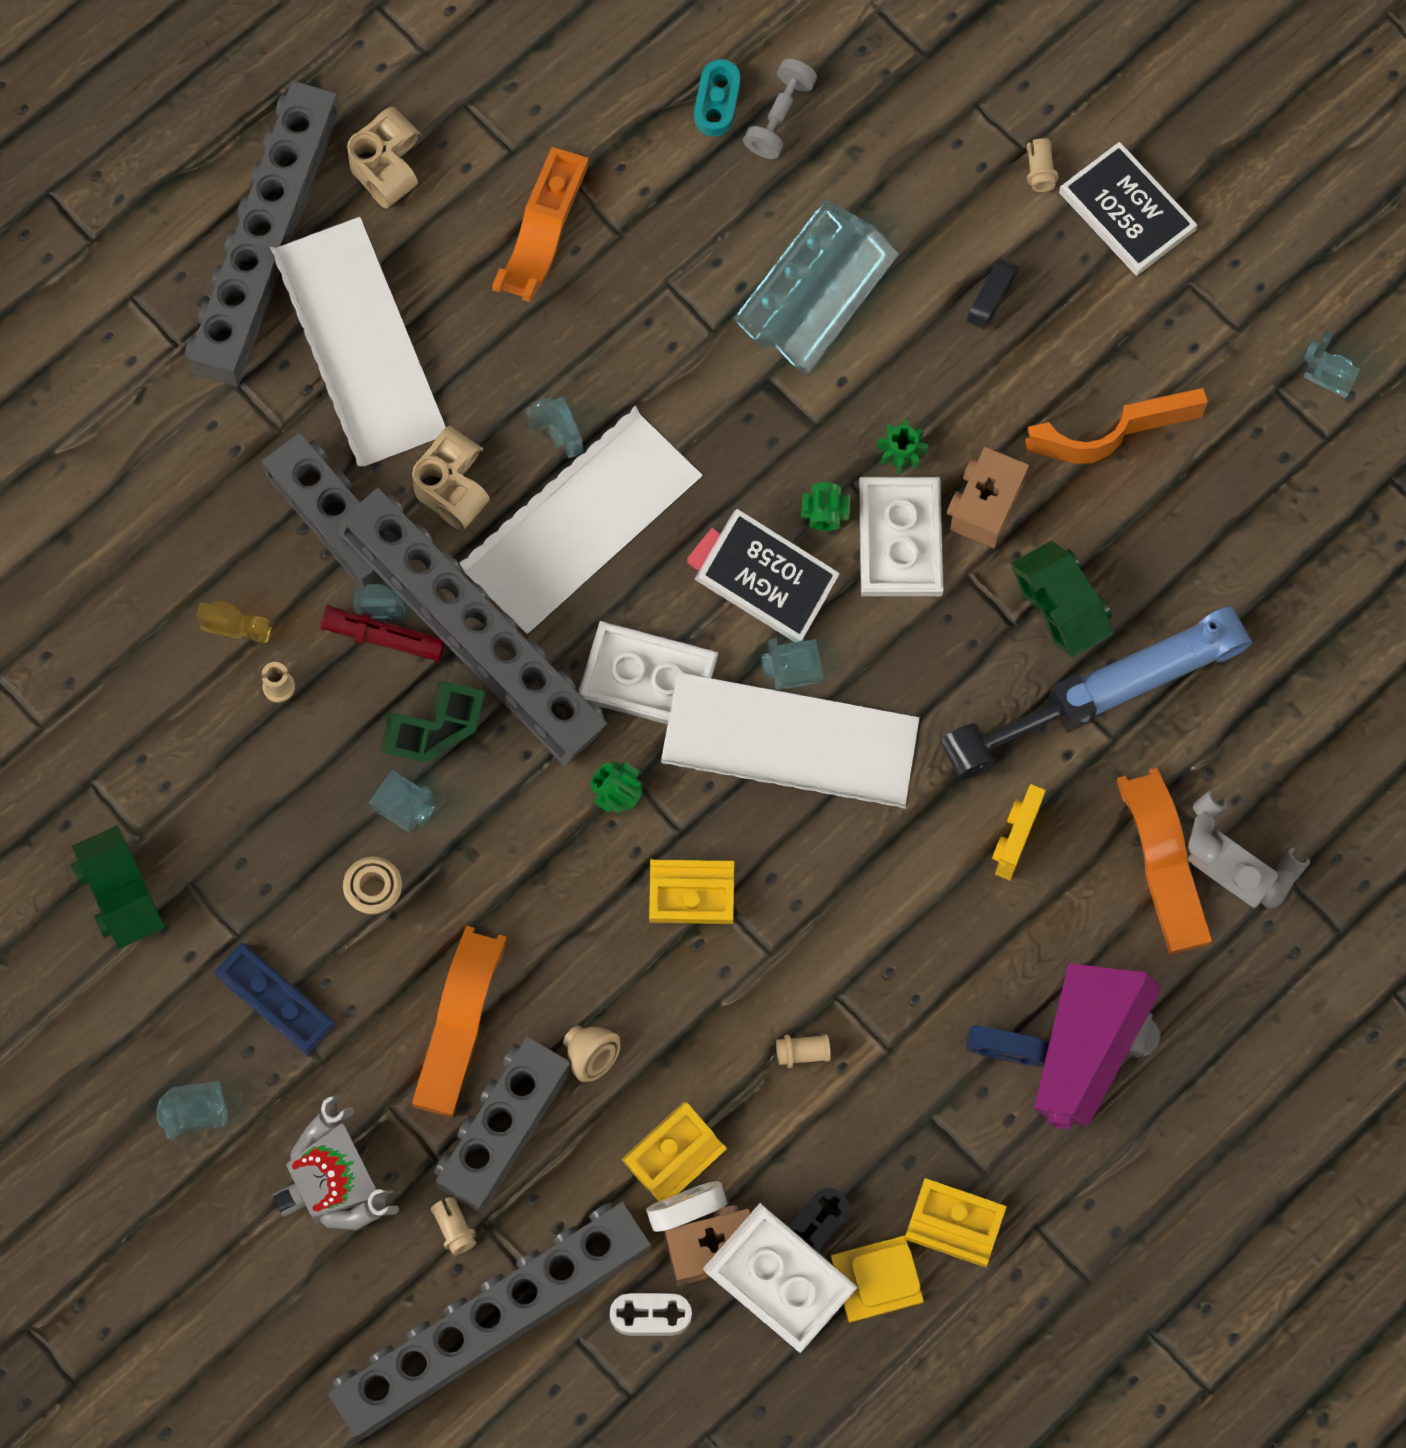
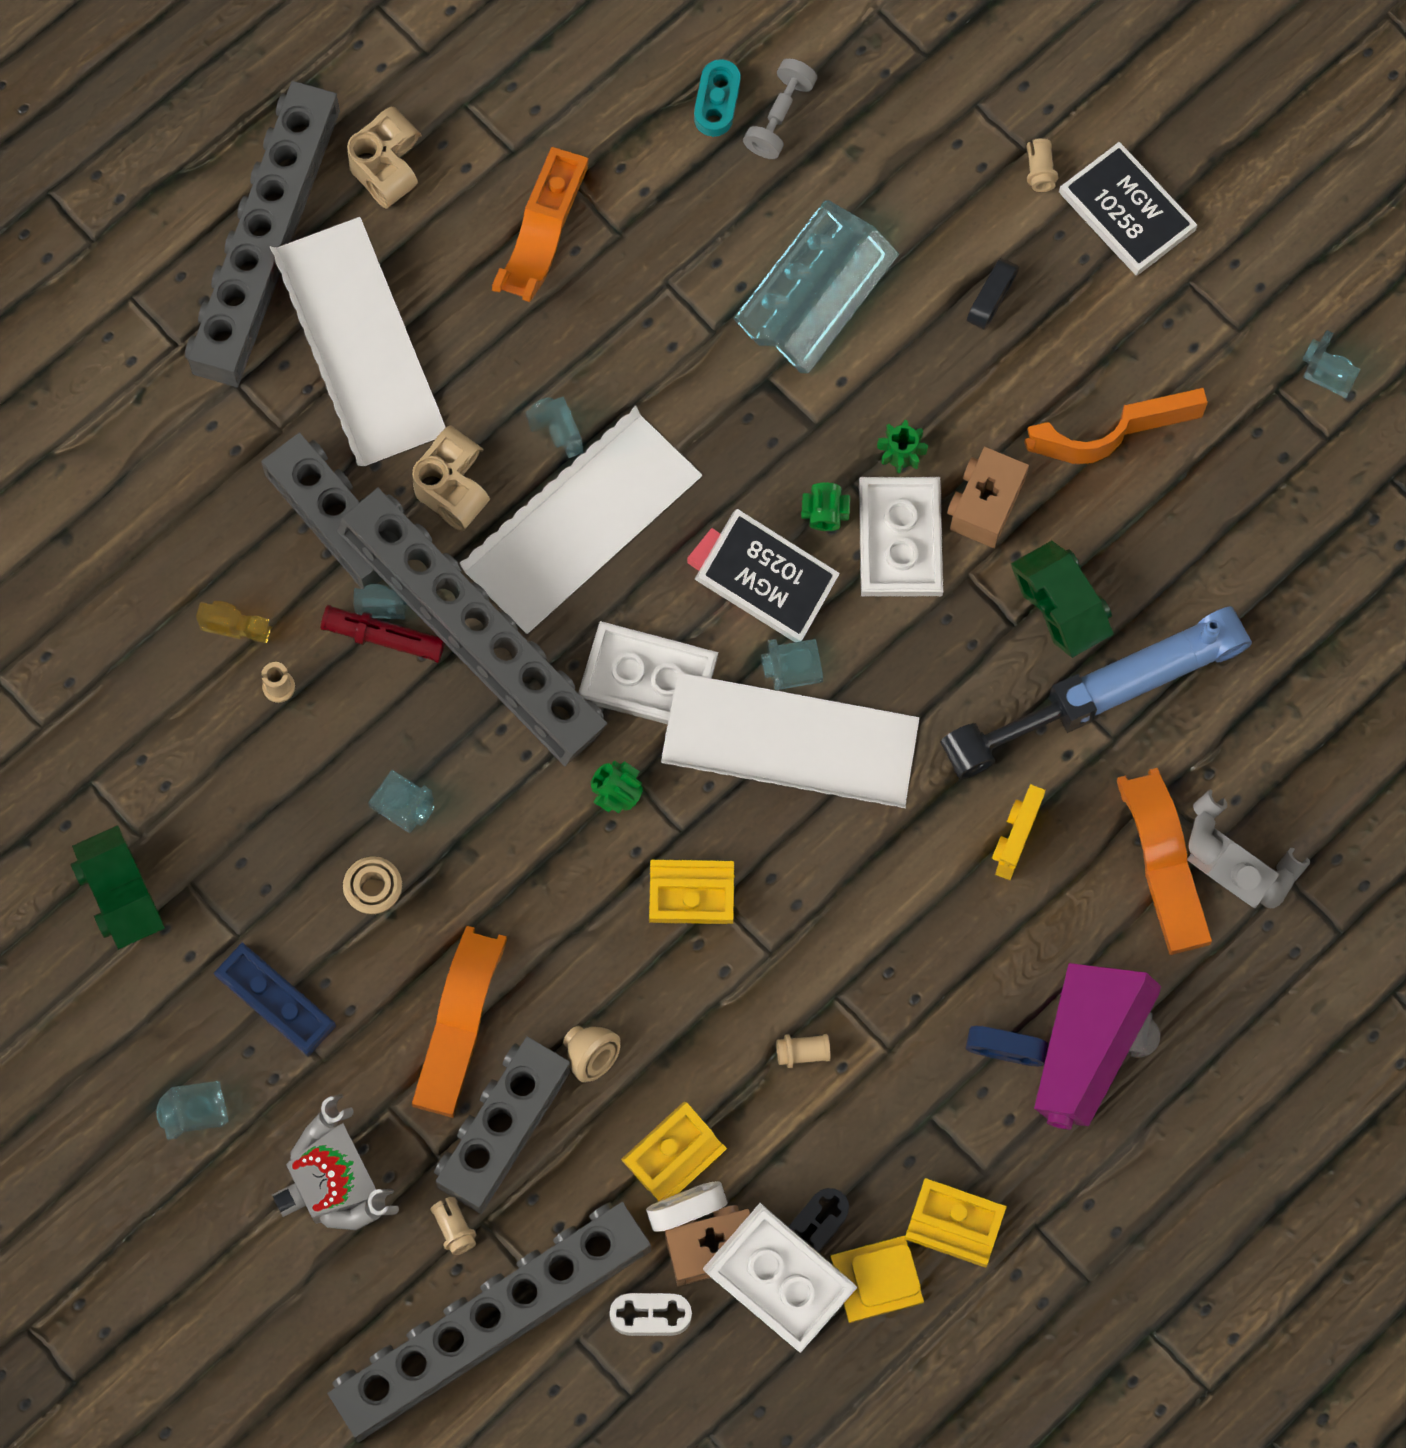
(451, 719): dark green brick -> none

